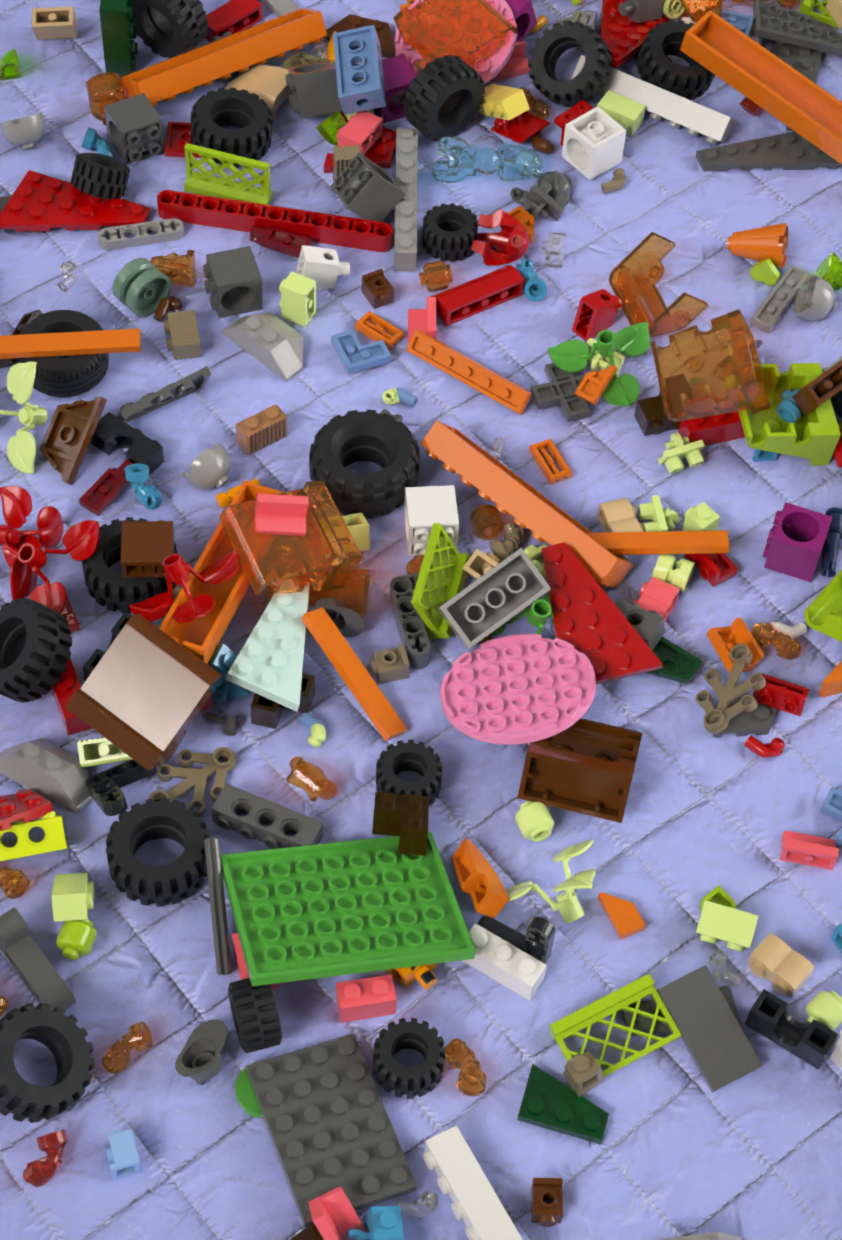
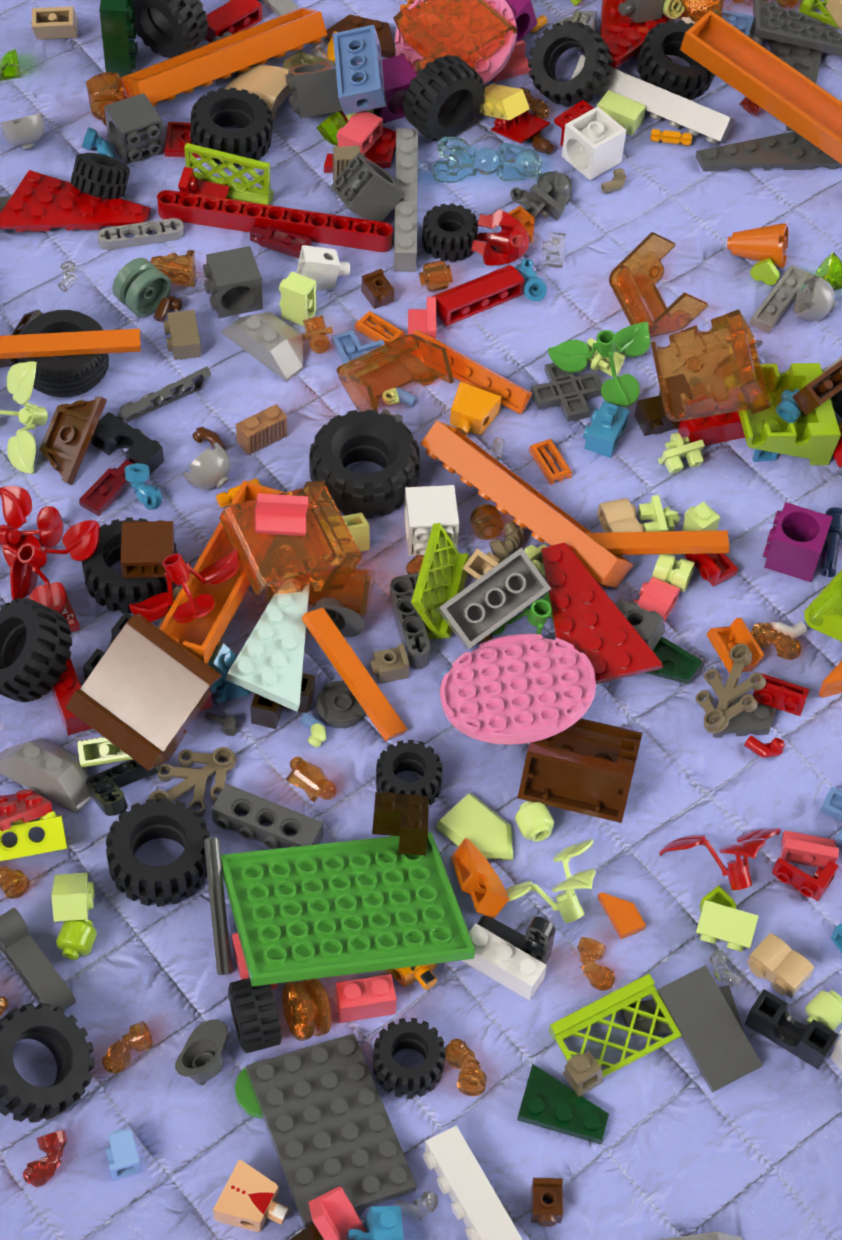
(190, 184): none -> red bracket
(205, 434): none -> reddish brown arm
(249, 1200): none -> light nougat torso
(306, 1009): none -> clear orange wheel
(317, 332): none -> clear orange hips
(338, 706): none -> dark grey tile
(392, 367): none -> clear orange windscreen
(473, 409): none -> light orange torso
(480, 825): none -> yellowish green tile
(594, 384): orange tile -> none
(595, 313): red torso -> none
(598, 976): none -> clear orange arm
(606, 429): none -> dark azure brick
(671, 137): none -> light orange axle
(737, 869): none -> red plant
(809, 886): none -> red bracket

